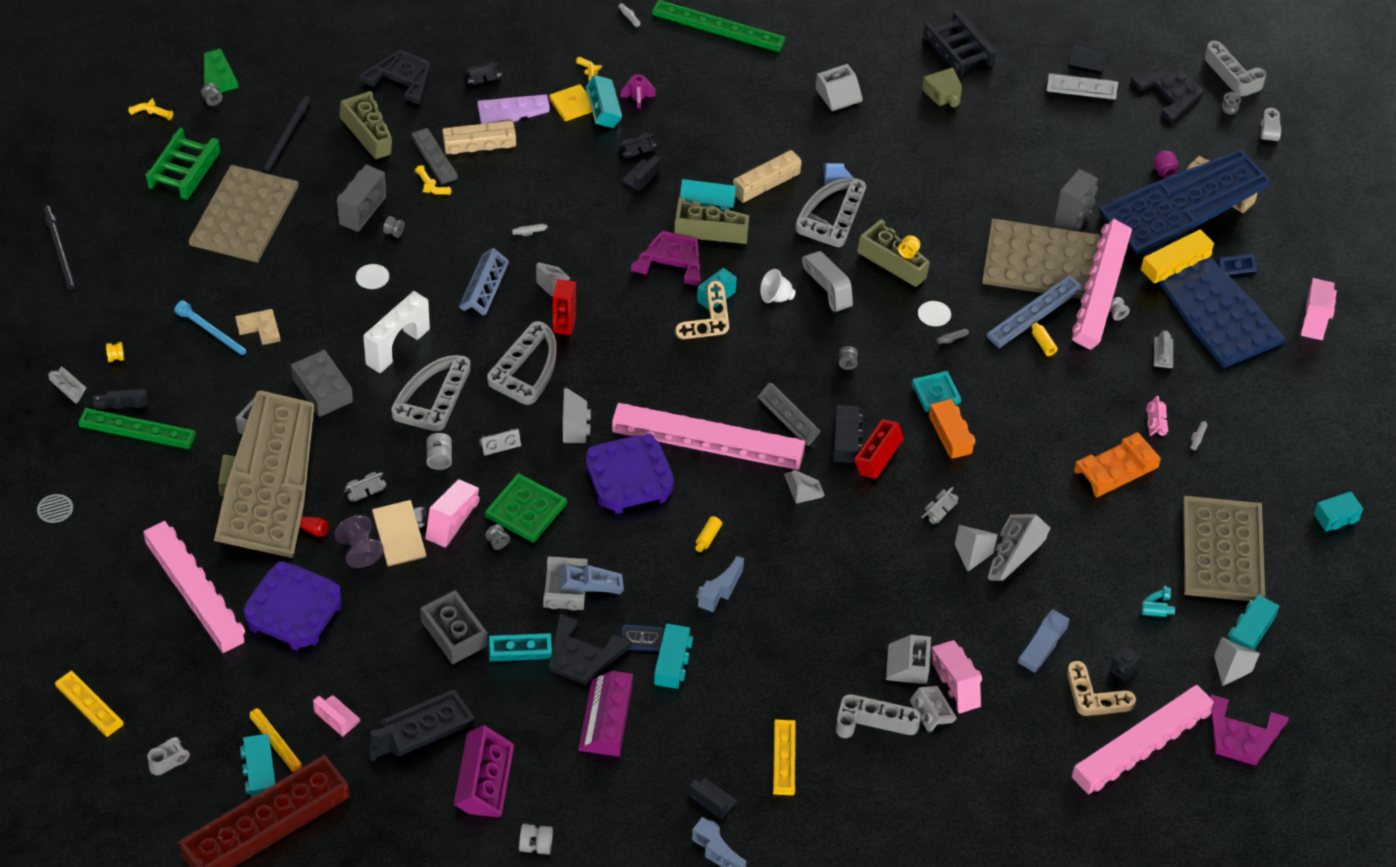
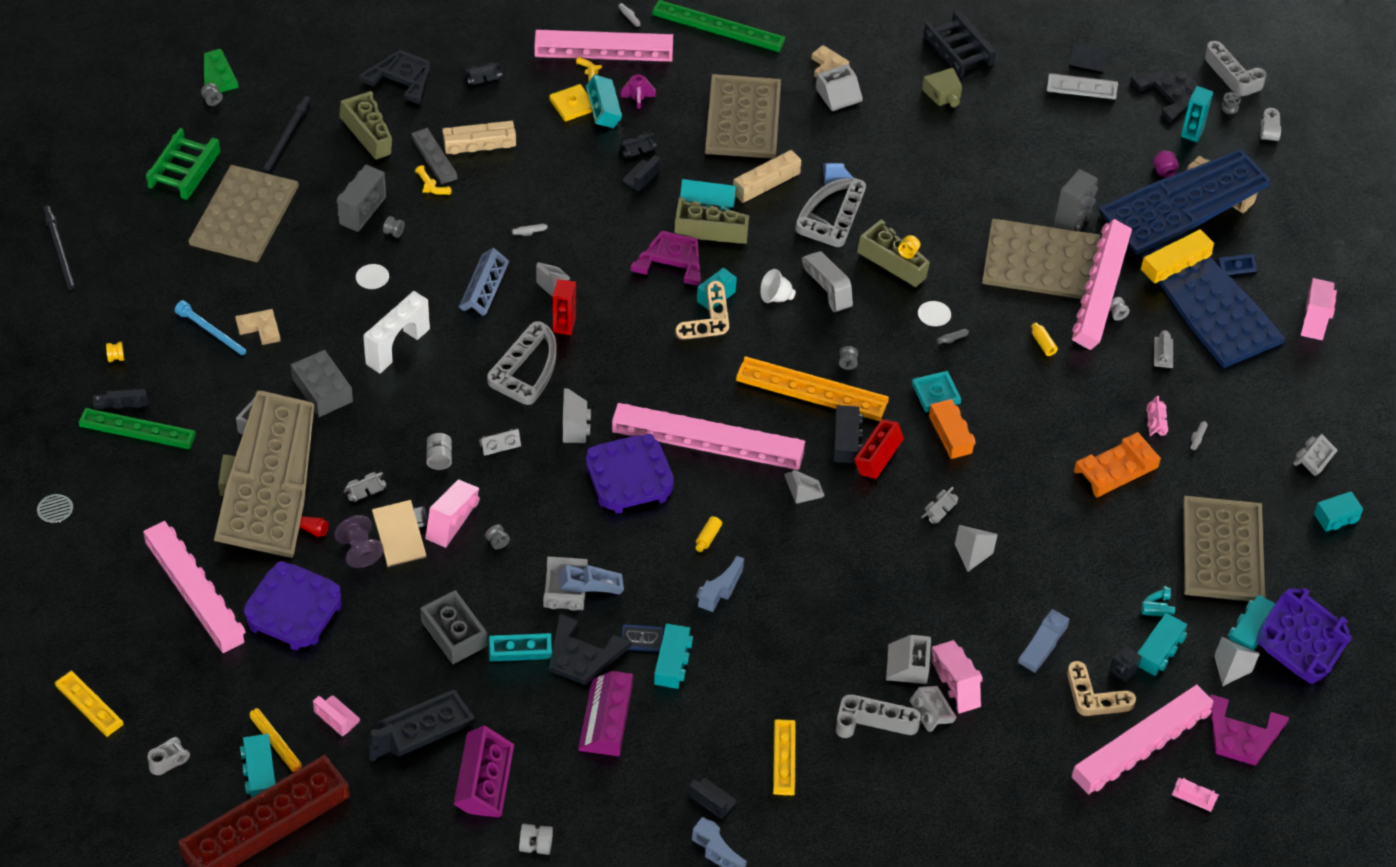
(67, 384): light grey hinge -> none
(151, 108): yellow piece -> none
(430, 416): light grey beam -> none
(512, 108): lavender wing -> none
(525, 507): green plate -> none
(603, 45): none -> bright pink brick
(743, 116): none -> dark tan plate
(789, 414): dark grey plate -> none
(811, 388): none -> light orange plate
(827, 59): none -> tan plate
(1020, 538): light grey wedge -> none
(1034, 311): sand blue tile -> none
(1162, 644): none -> teal brick
(1195, 794): none -> bright pink hinge
(1197, 114): none -> teal brick
(1303, 635): none -> dark purple plate
(1315, 454): none -> light grey bracket

